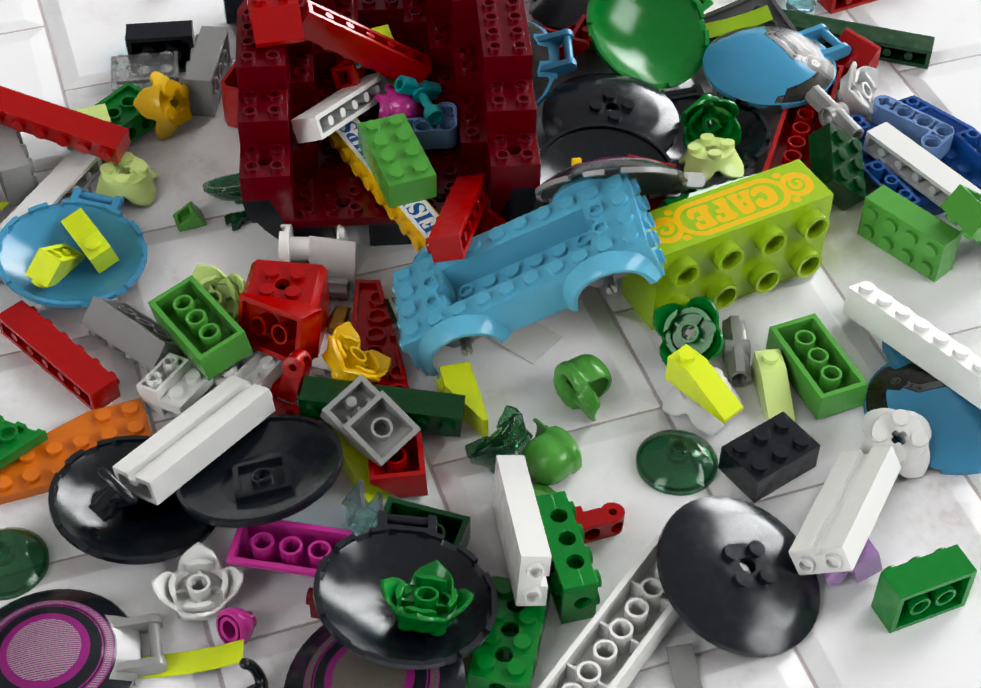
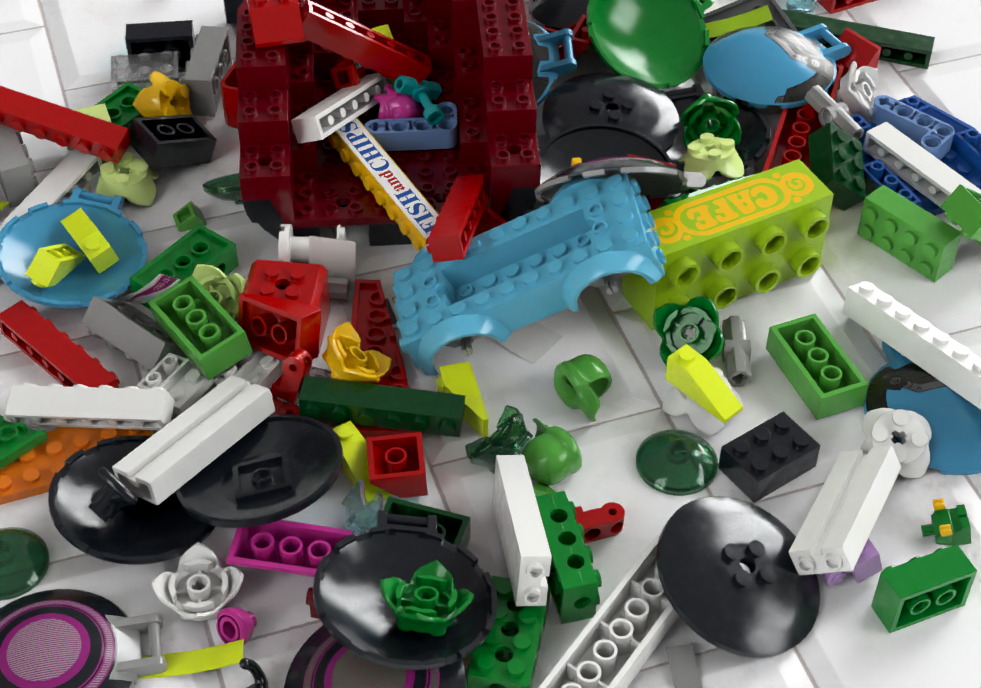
(90, 406): none -> white brick
(150, 291): none -> sticker
(172, 140): none -> black brick
(182, 257): none -> green brick
(236, 219): dark green piece -> none
(337, 317): pearl gold piece -> none
(369, 421): light grey slope -> none
(397, 160): bright green brick -> none
(772, 383): yellowish green slope -> none
(948, 525): none -> green piece

